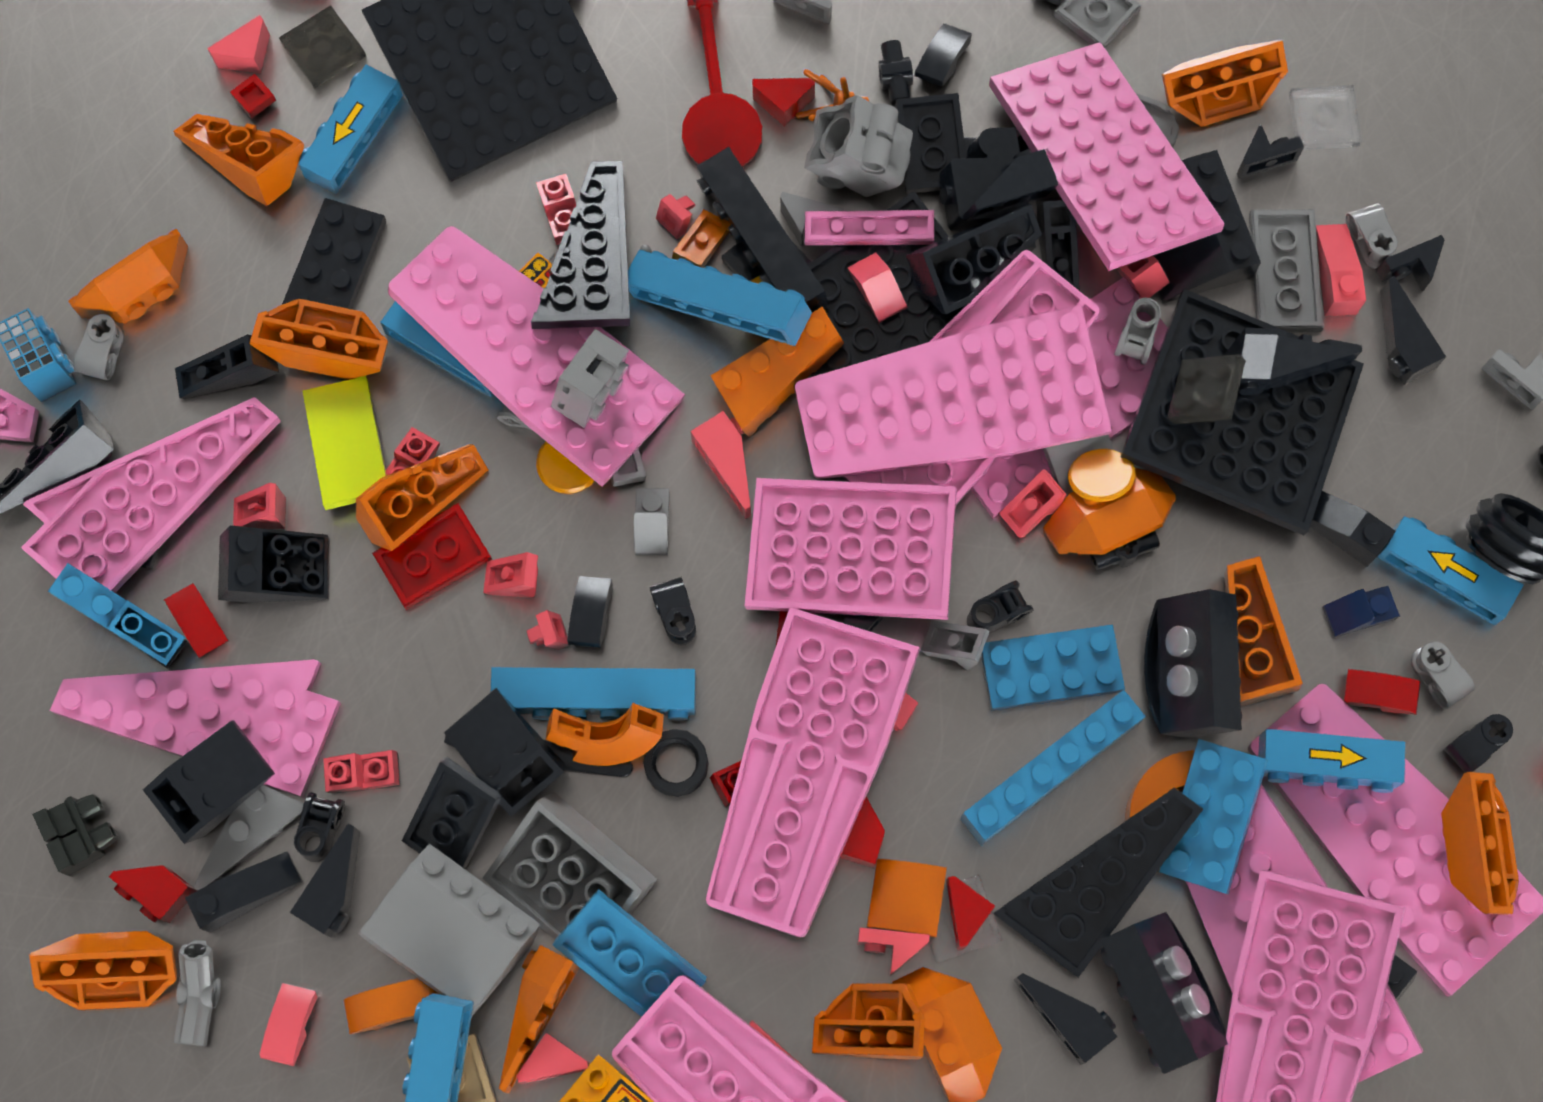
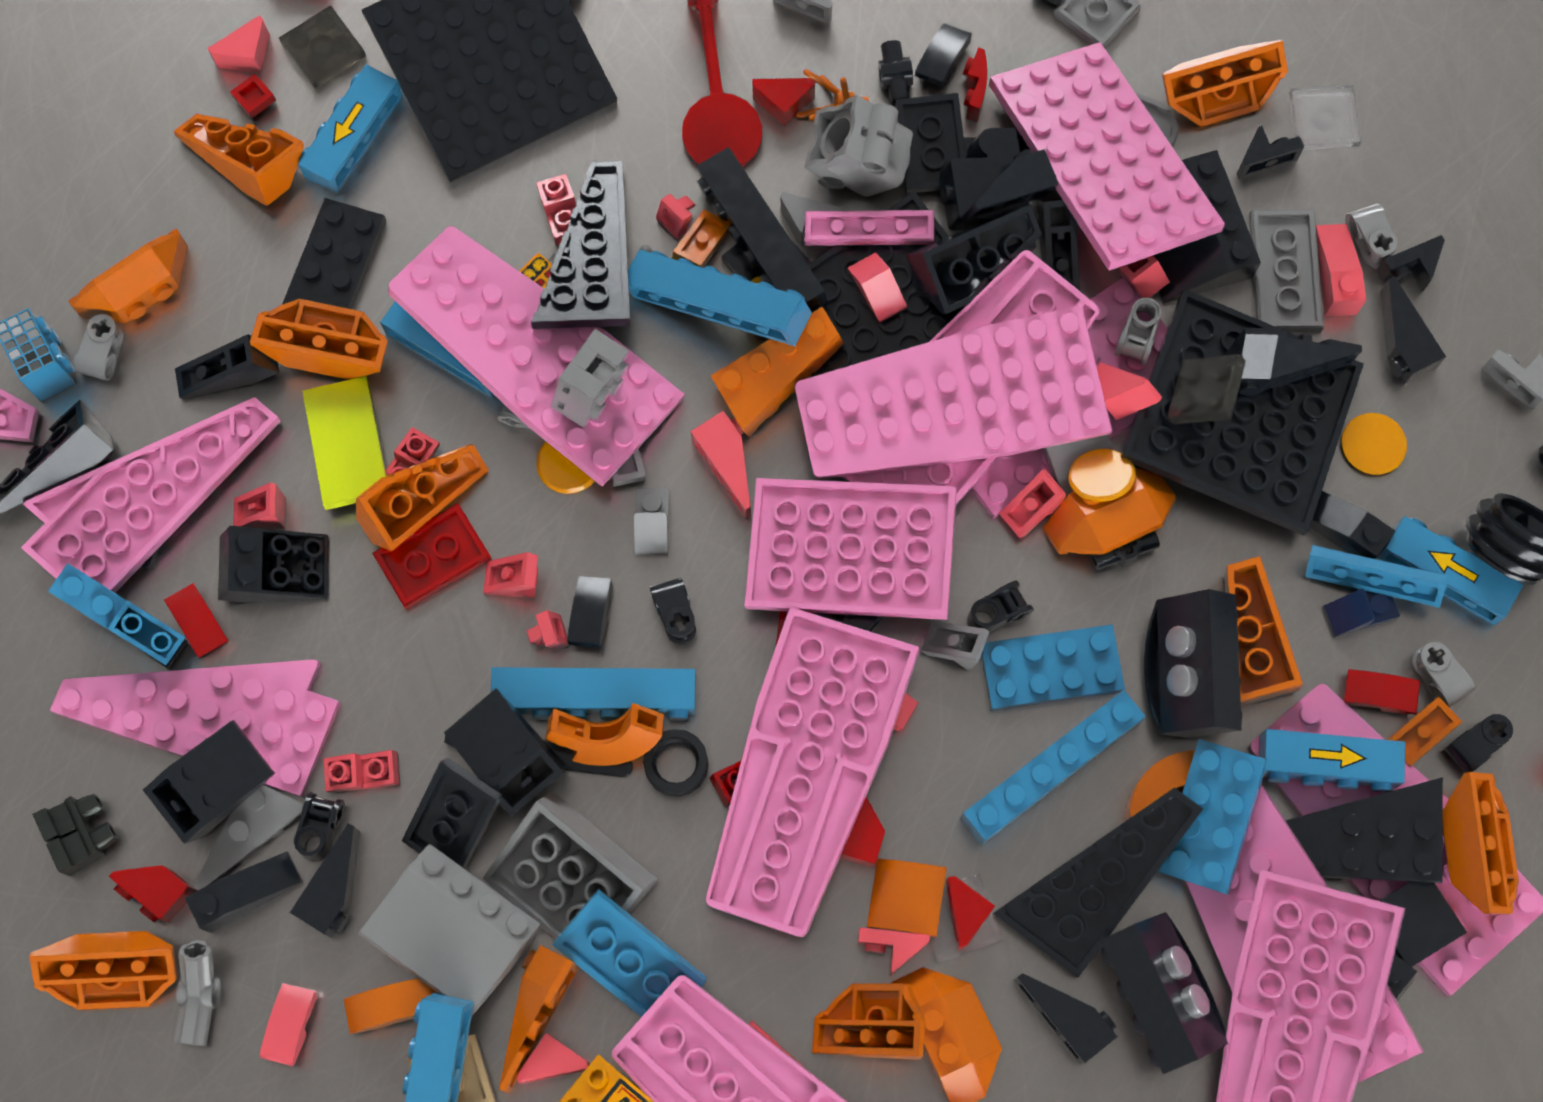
(976, 83): none -> red slope
(1125, 391): none -> coral slope
(1374, 443): none -> light orange piece
(1376, 576): none -> dark azure plate
(1378, 836): none -> black wing
(1426, 730): none -> orange plate
(1426, 922): none -> black tile

